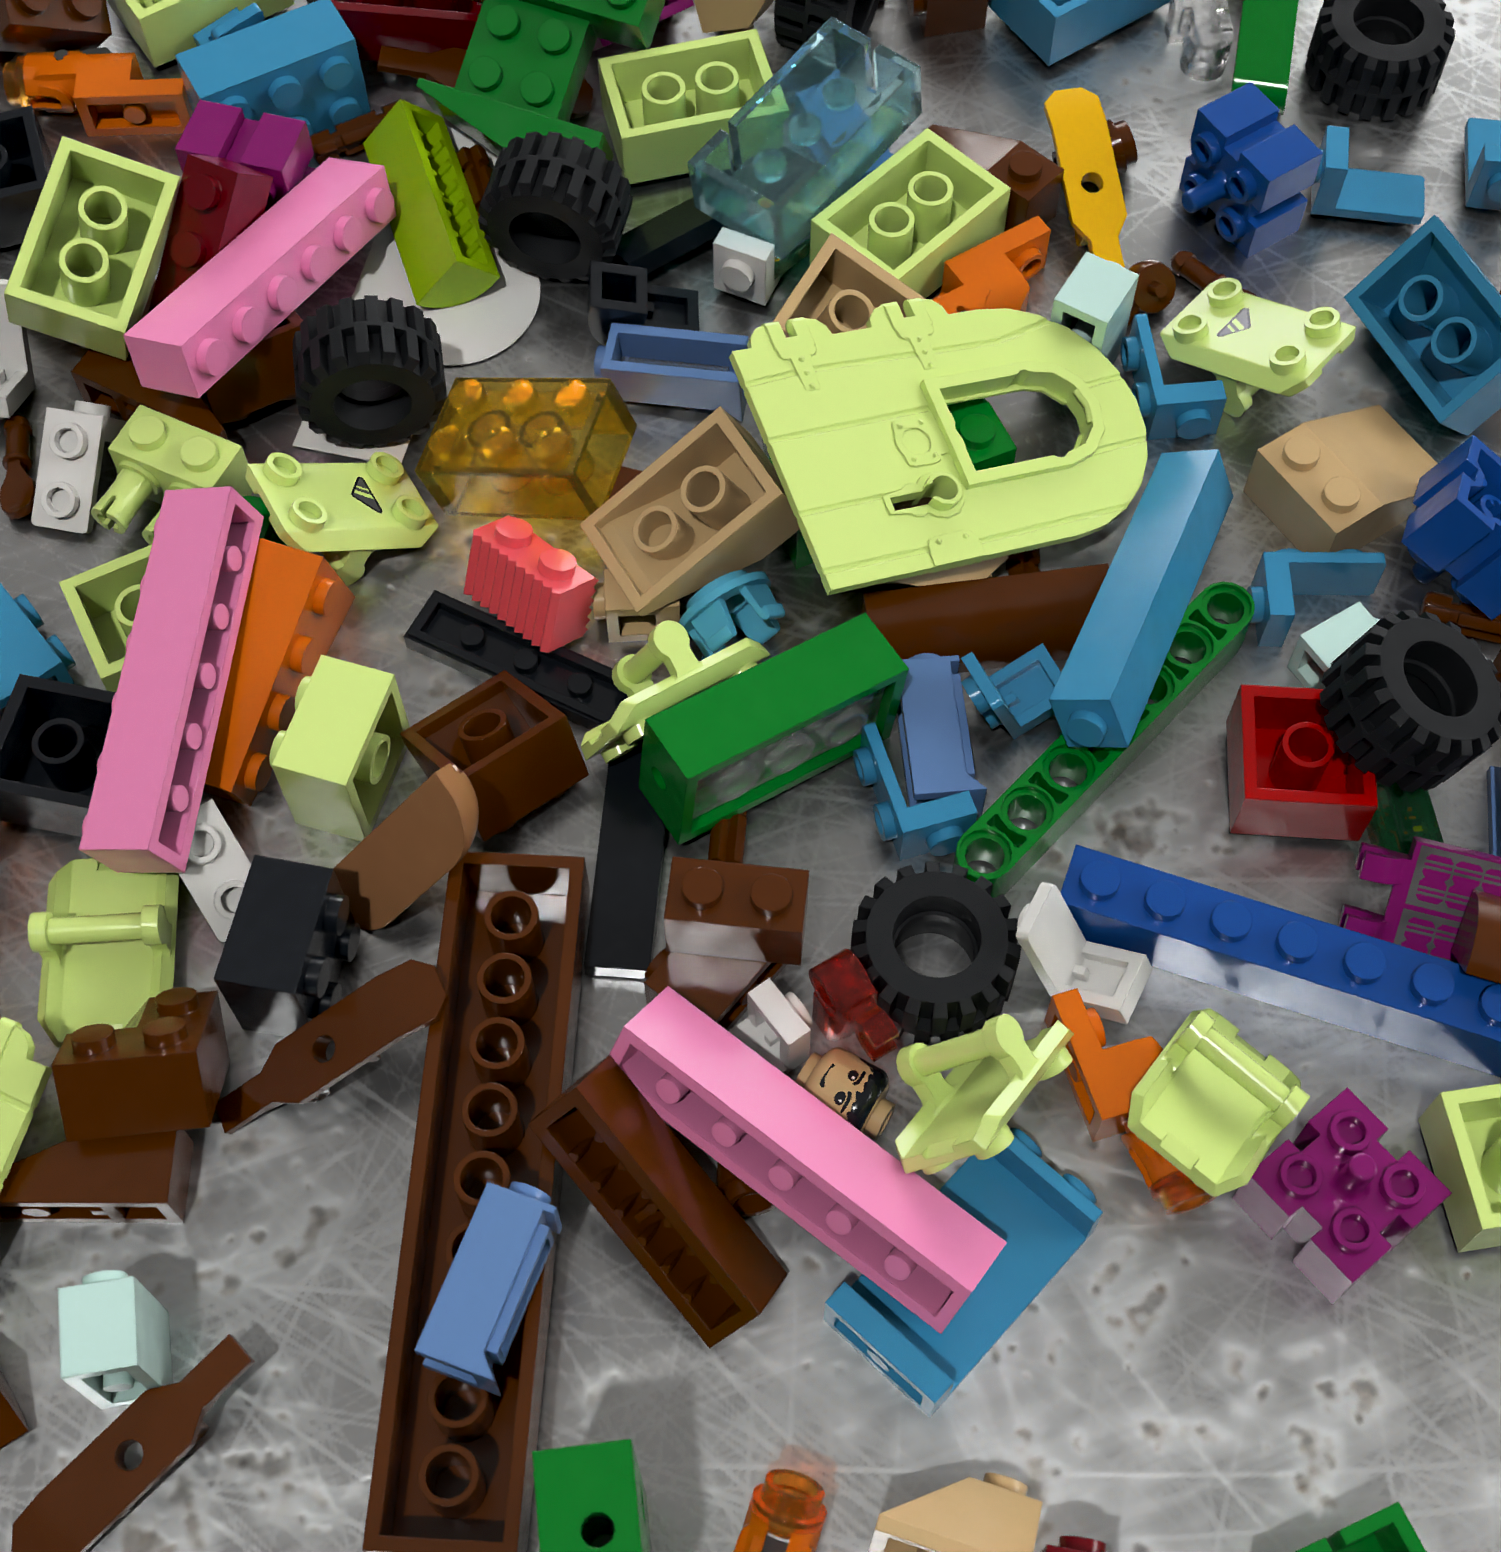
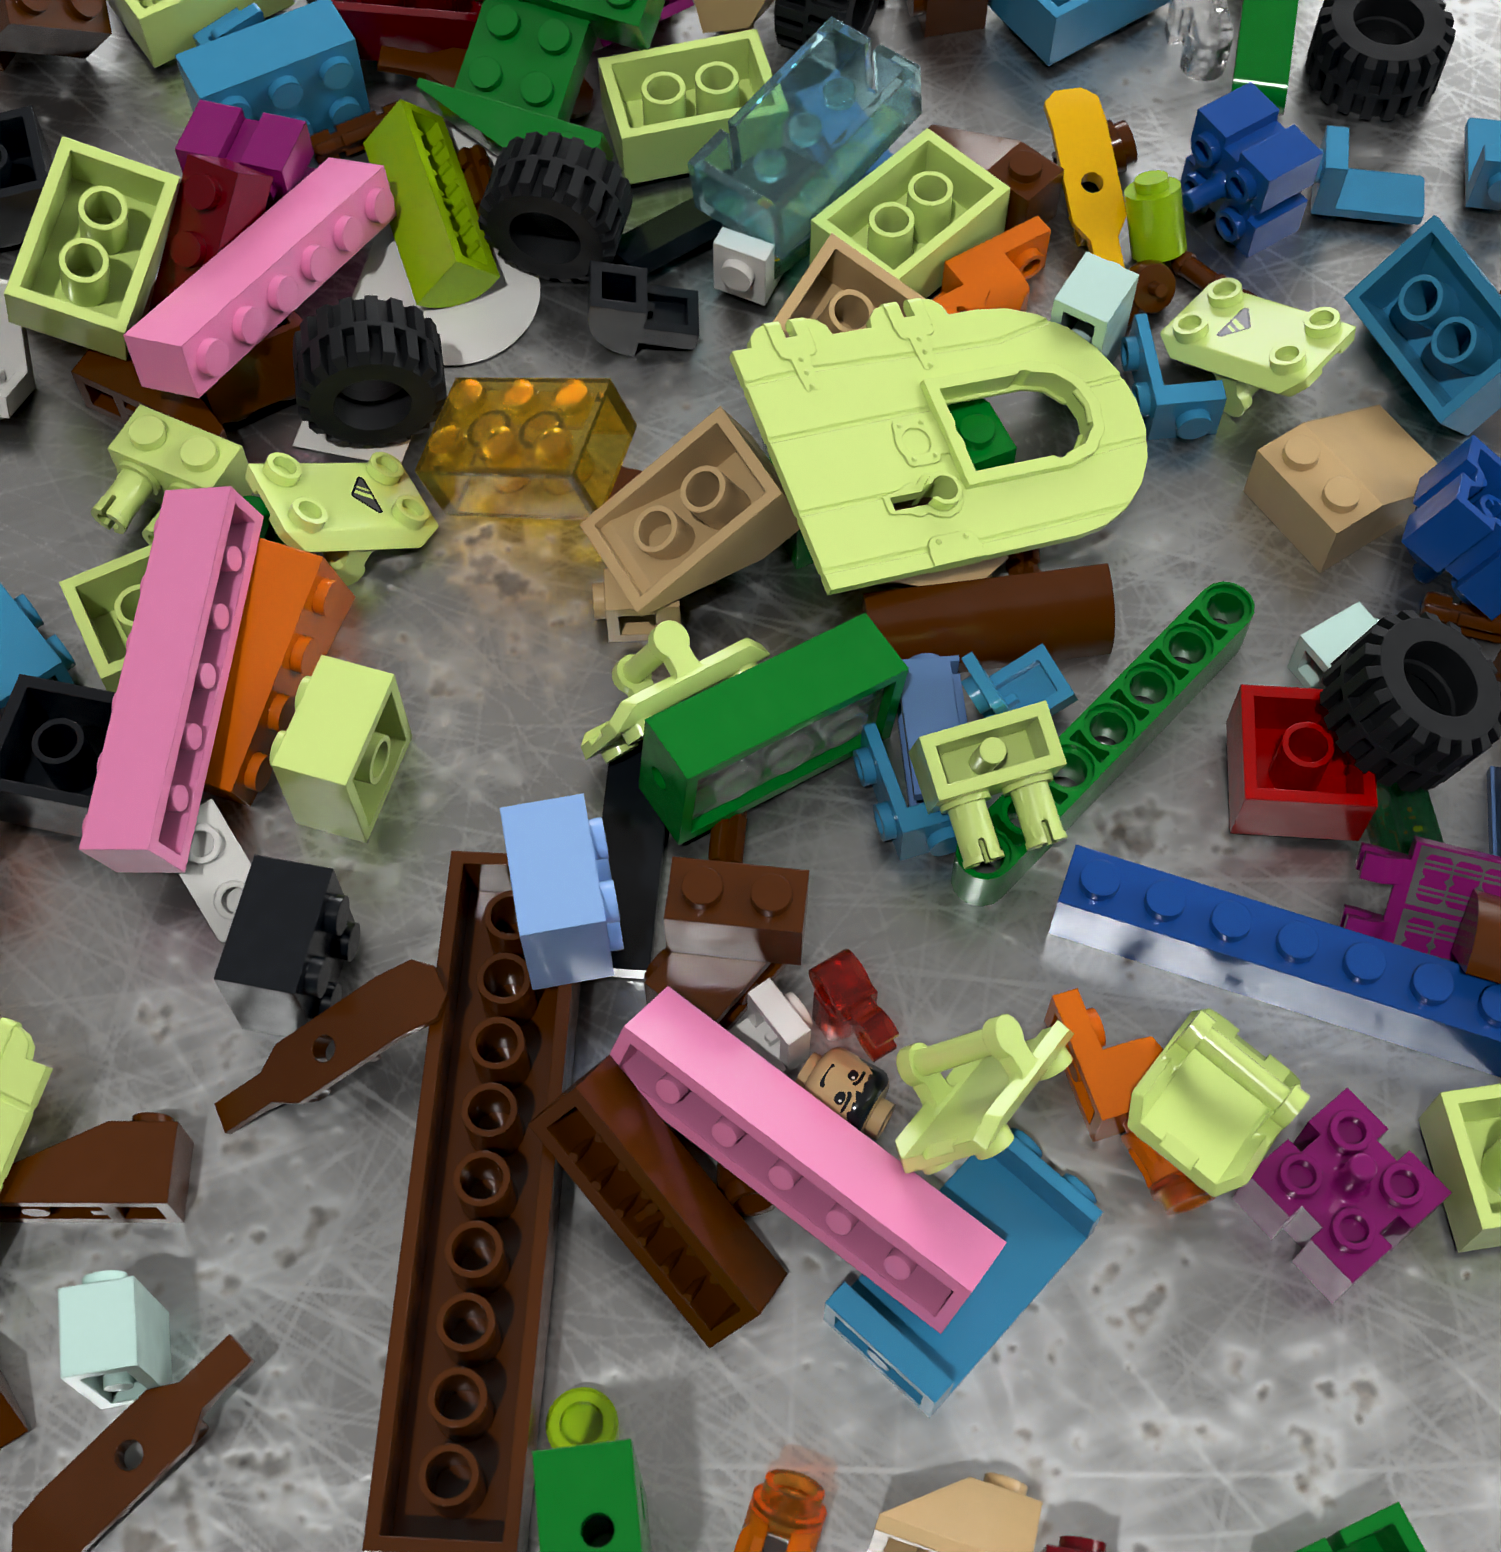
(18, 487): reddish brown piece -> none
(72, 465): white bracket -> none
(100, 87): orange plate -> none
(102, 945): yellowish green shield -> none
(148, 1076): reddish brown slope -> none
(410, 849): medium nougat brick -> none
(486, 646): black tile -> none
(489, 1284): medium blue window -> none
(506, 743): reddish brown slope -> none
(529, 583): coral brick -> none
(562, 890): none -> light blue brick
(581, 1418): none -> lime tile
(673, 367): medium blue window -> none
(731, 598): medium azure piece -> none
(948, 907): black tyre -> none
(990, 756): none -> yellowish green brick
(1064, 960): white bracket -> none
(1142, 601): dark azure brick -> none
(1155, 217): none -> lime brick
(1306, 573): dark azure bracket -> none

